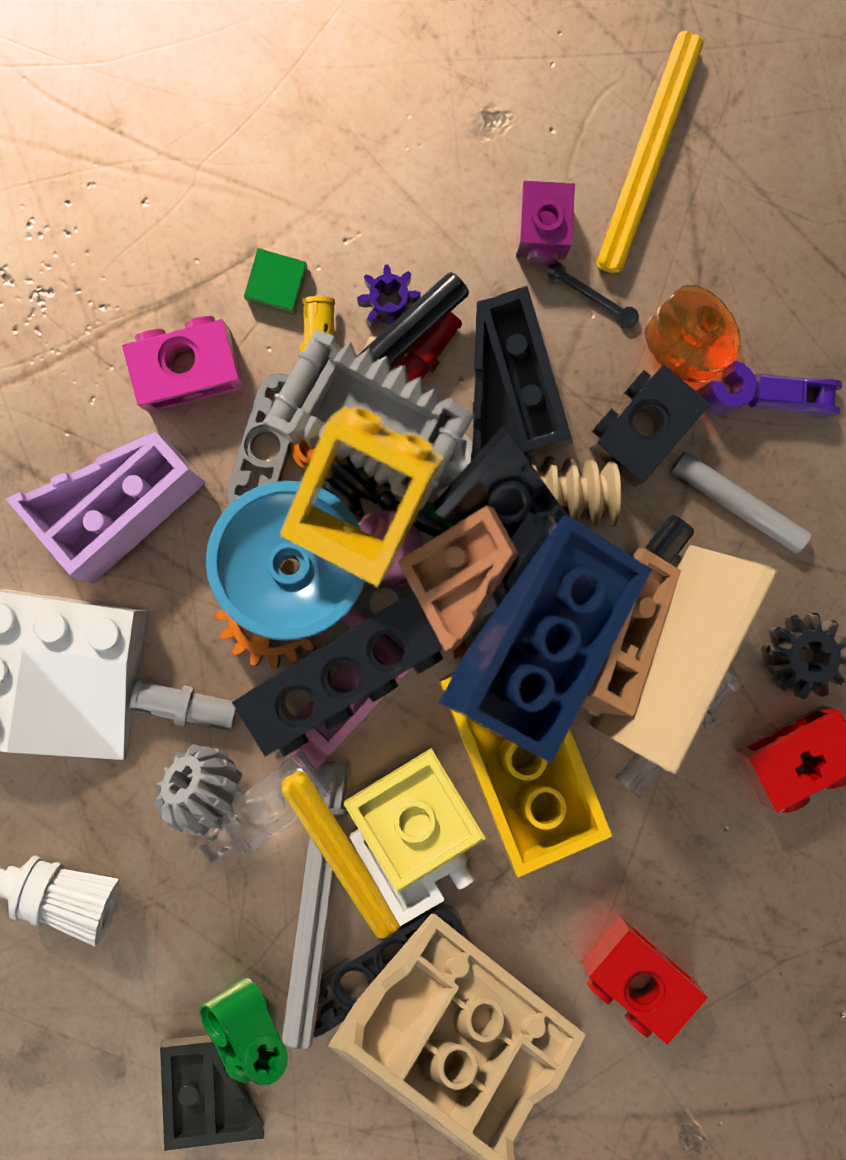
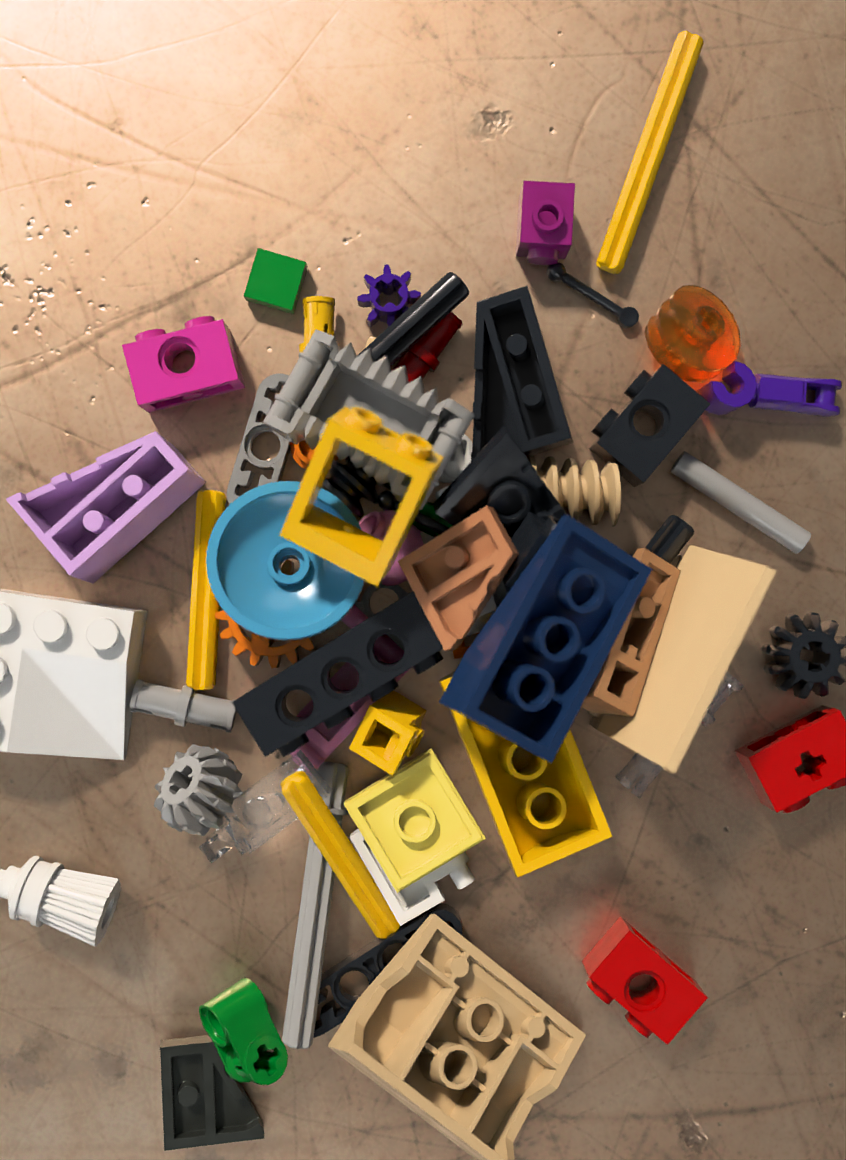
(203, 624): none -> yellow axle
(389, 731): none -> yellow brick

